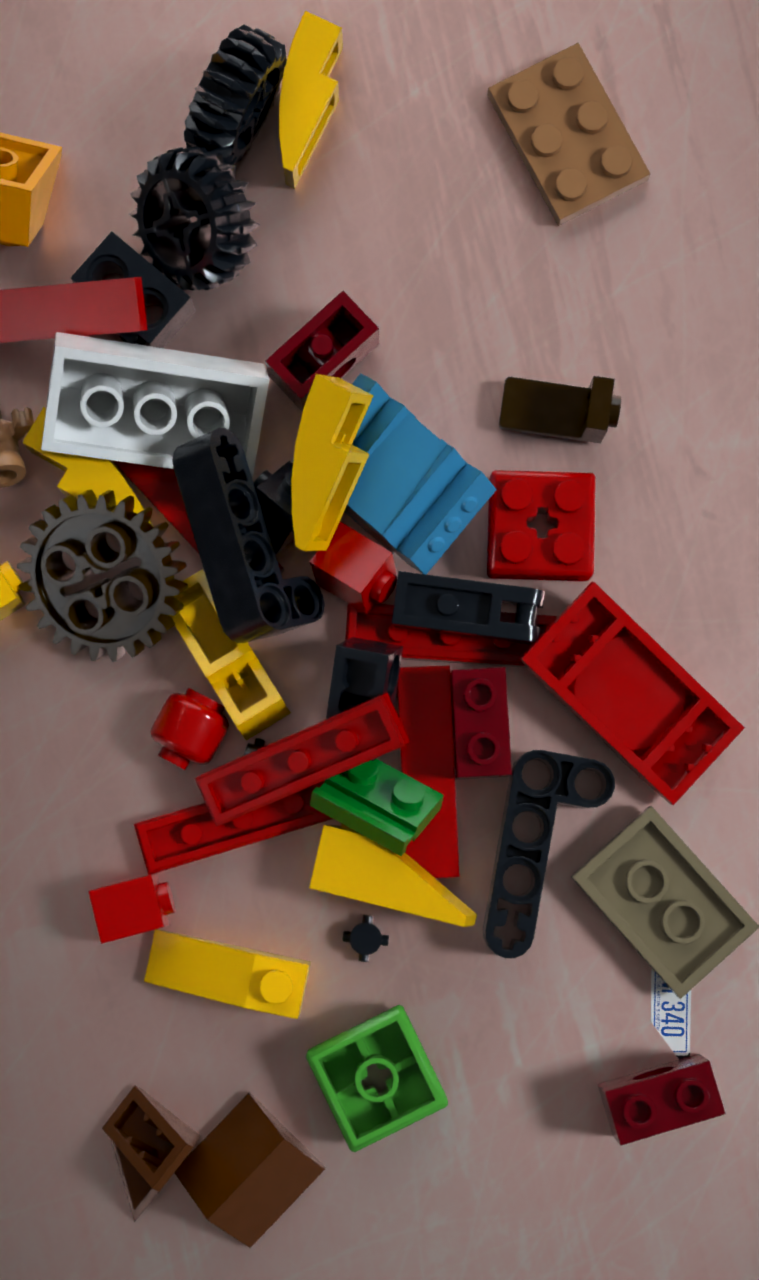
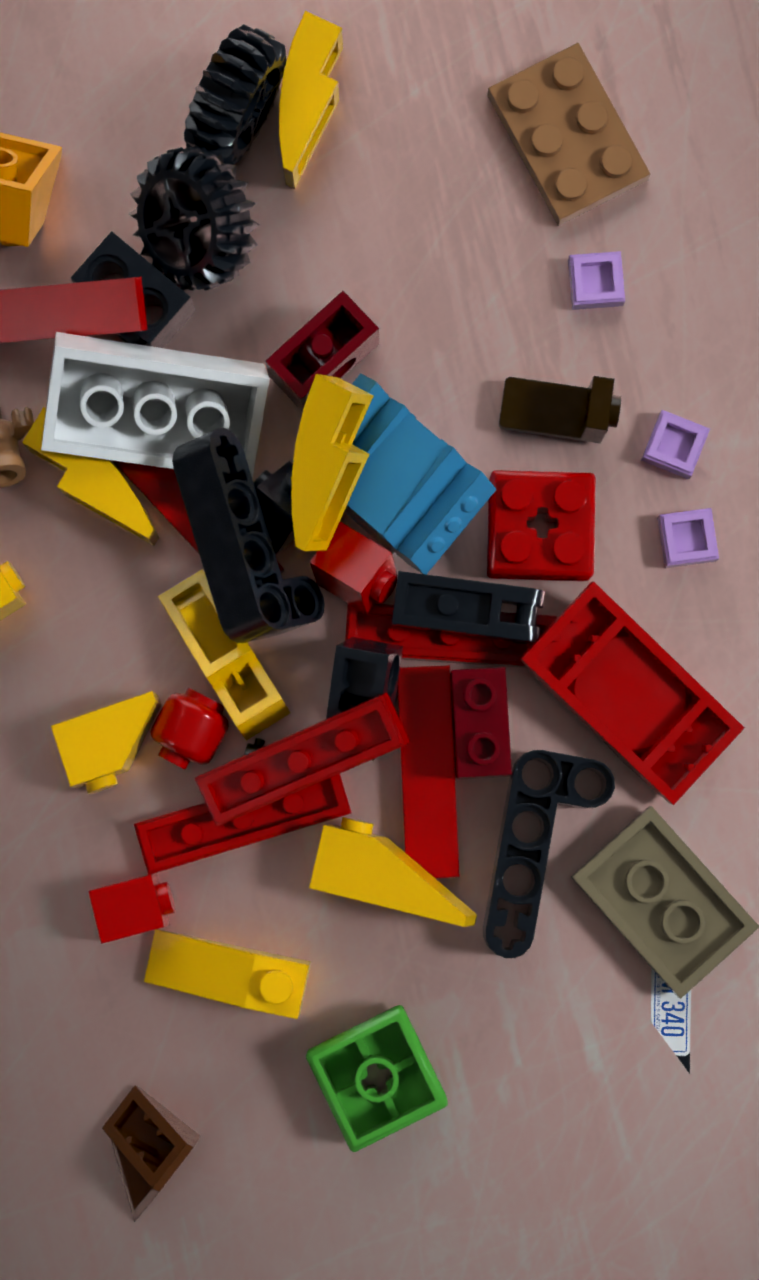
(104, 741): none -> yellow slope
(122, 619): dark brown gear -> none
(248, 1171): reddish brown slope -> none
(365, 938): black piece -> none
(379, 803): green plate -> none
(596, 280): none -> lavender tile
(661, 1099): dark red brick -> none
(675, 444): none -> lavender tile
(688, 538): none -> lavender tile

